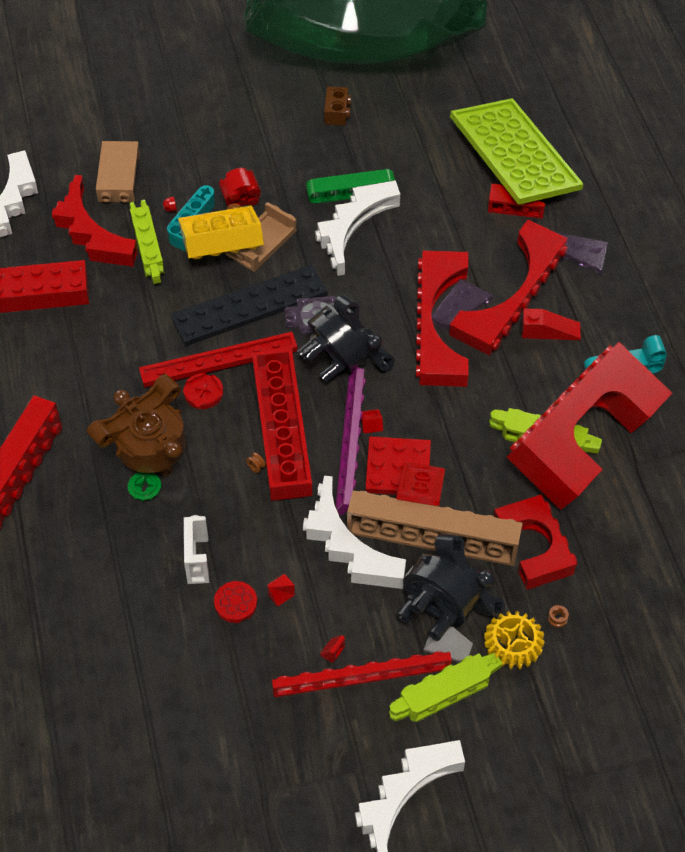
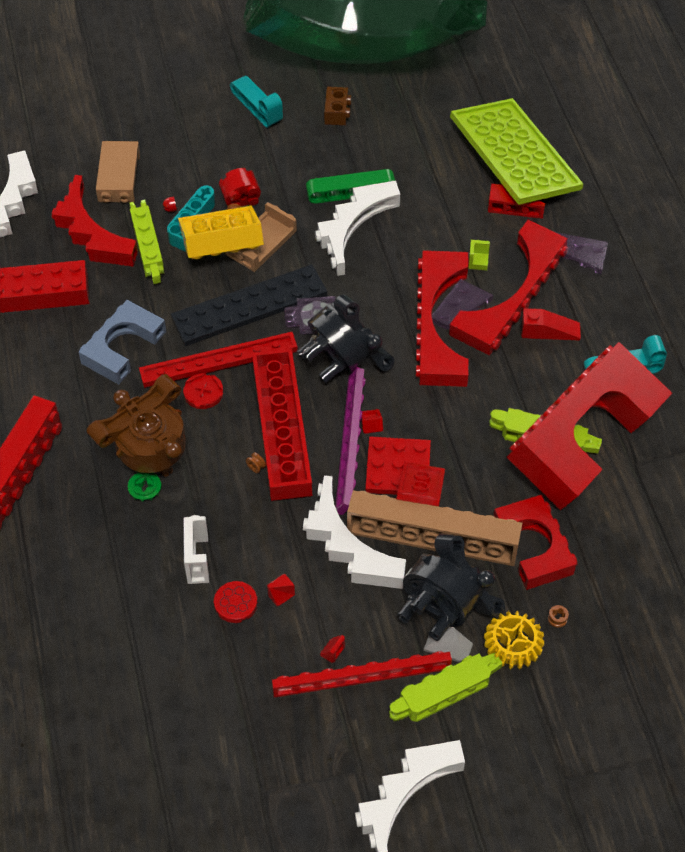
(126, 320): none -> sand blue arch
(265, 108): none -> teal beam
(479, 255): none -> lime panel

